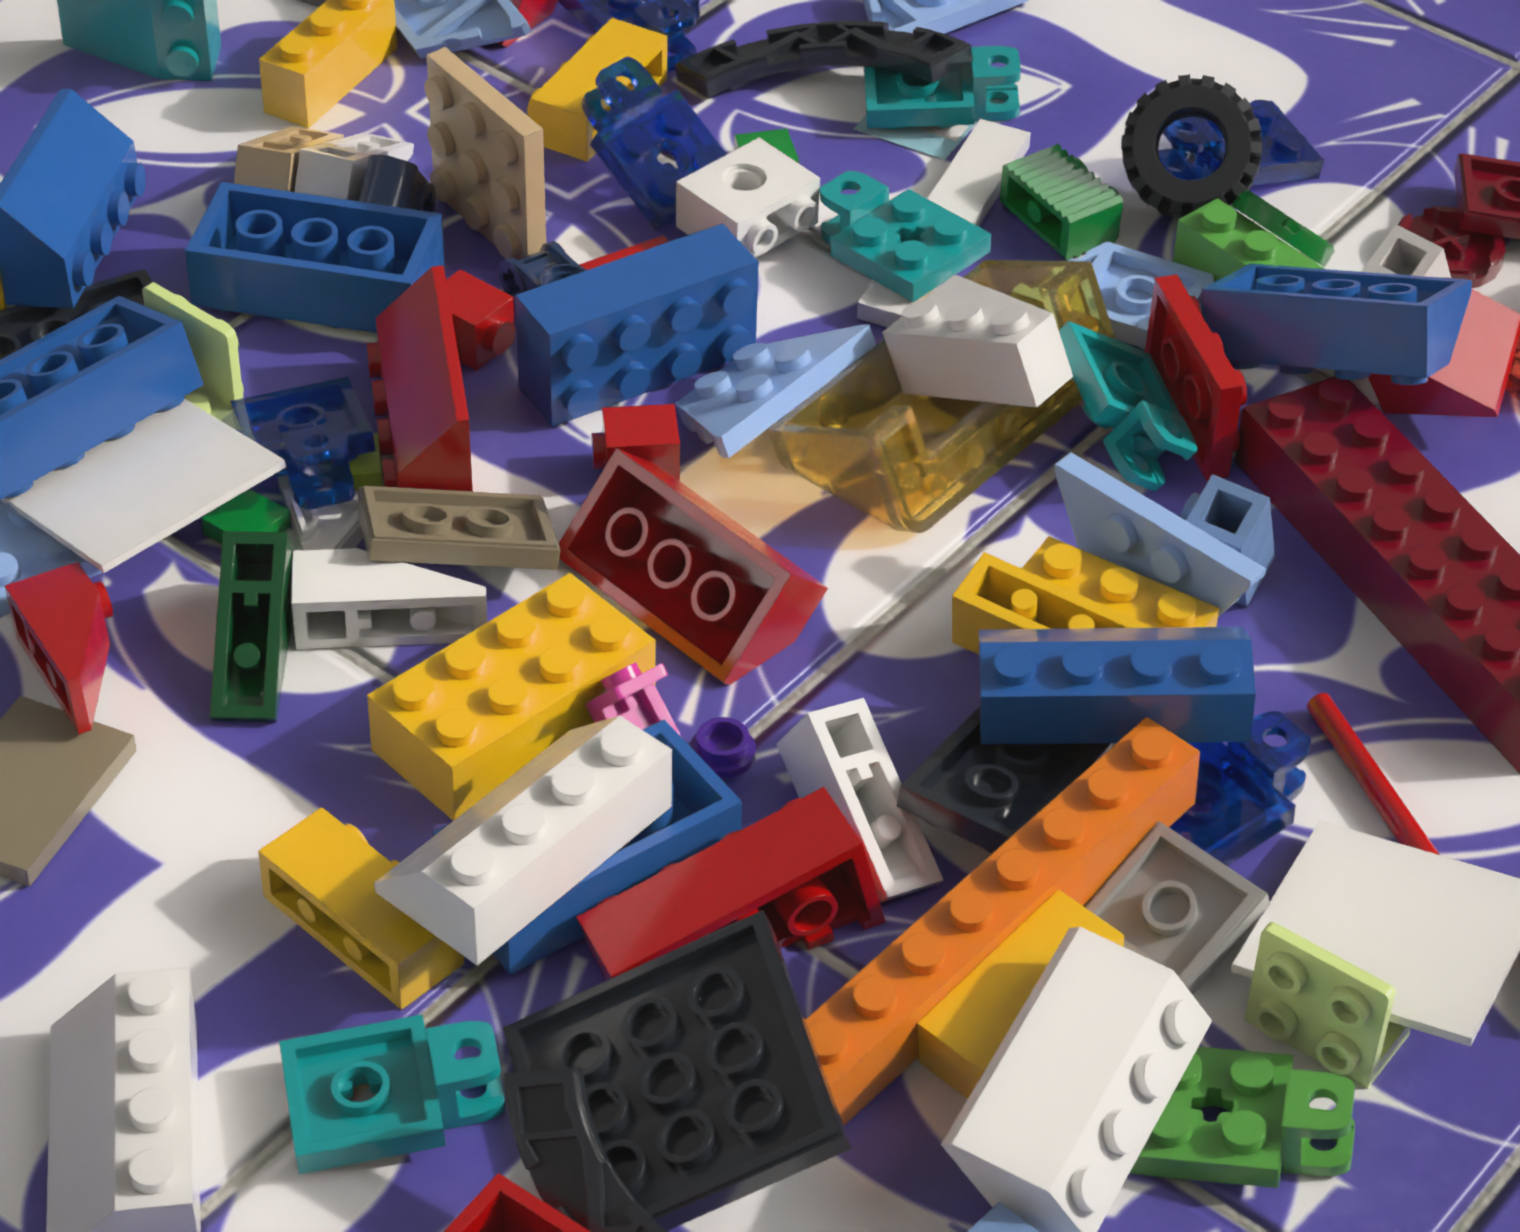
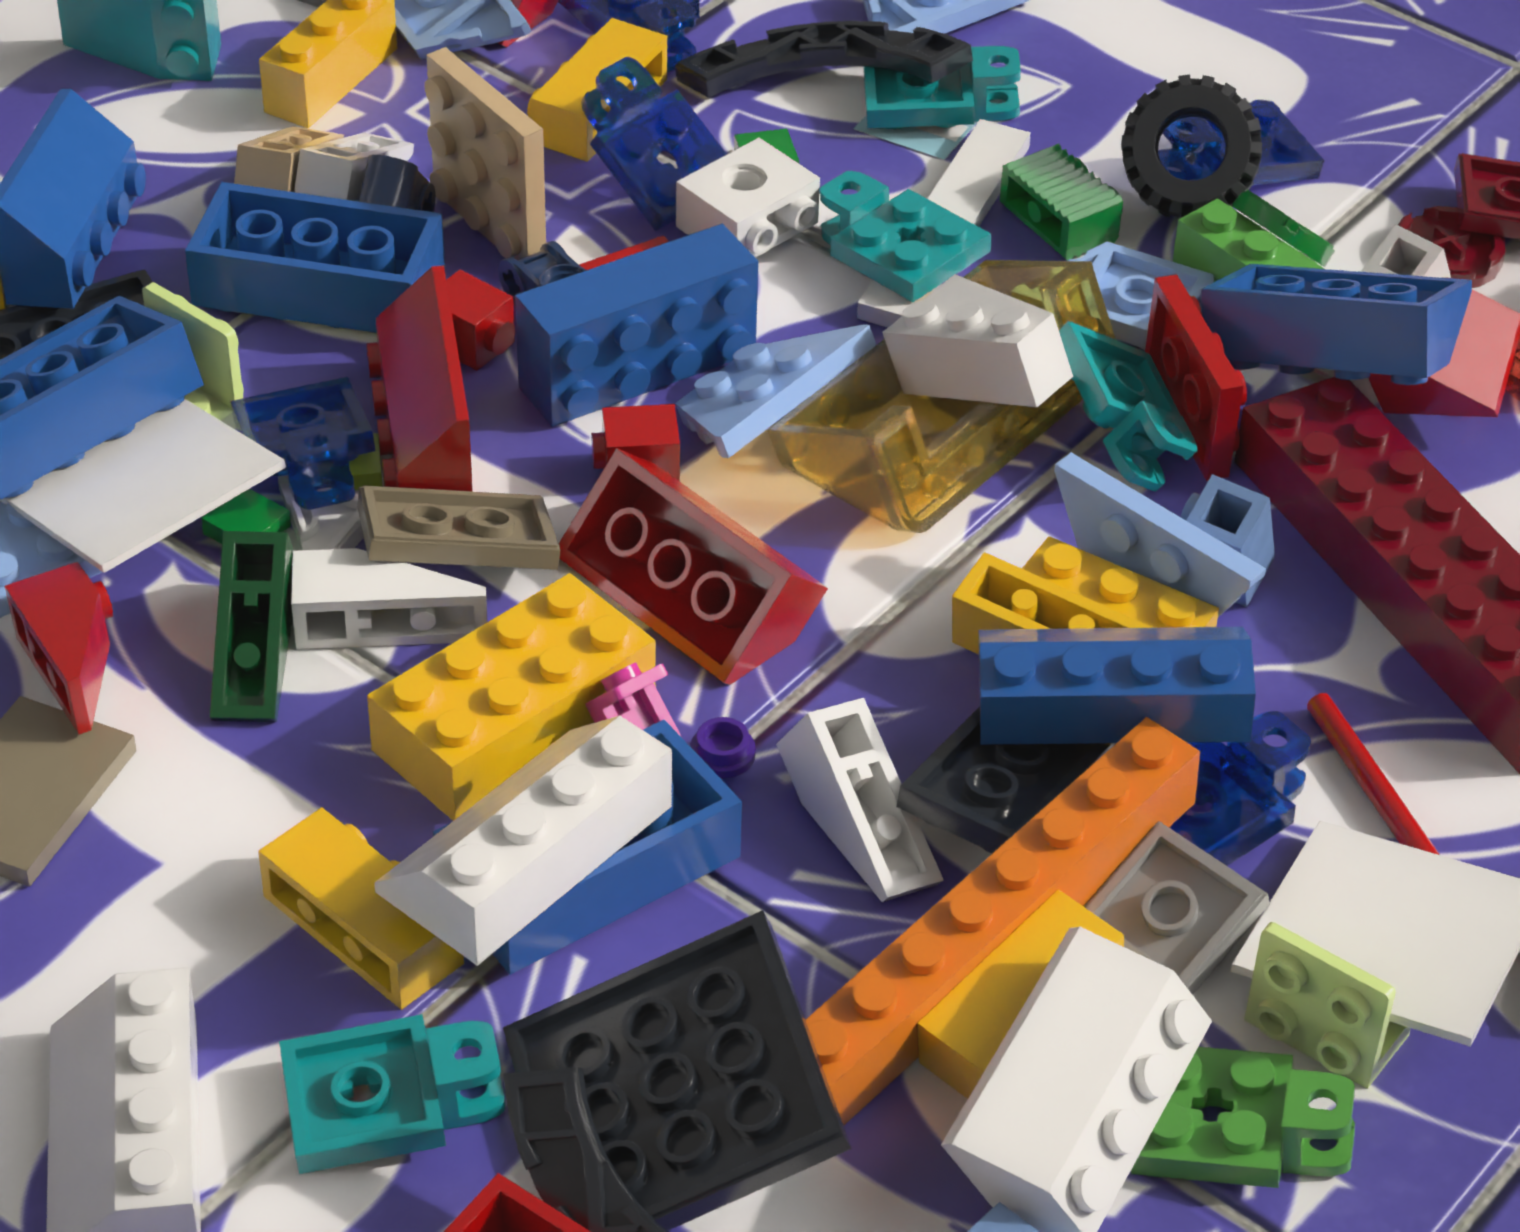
(793, 865): red wedge -> none

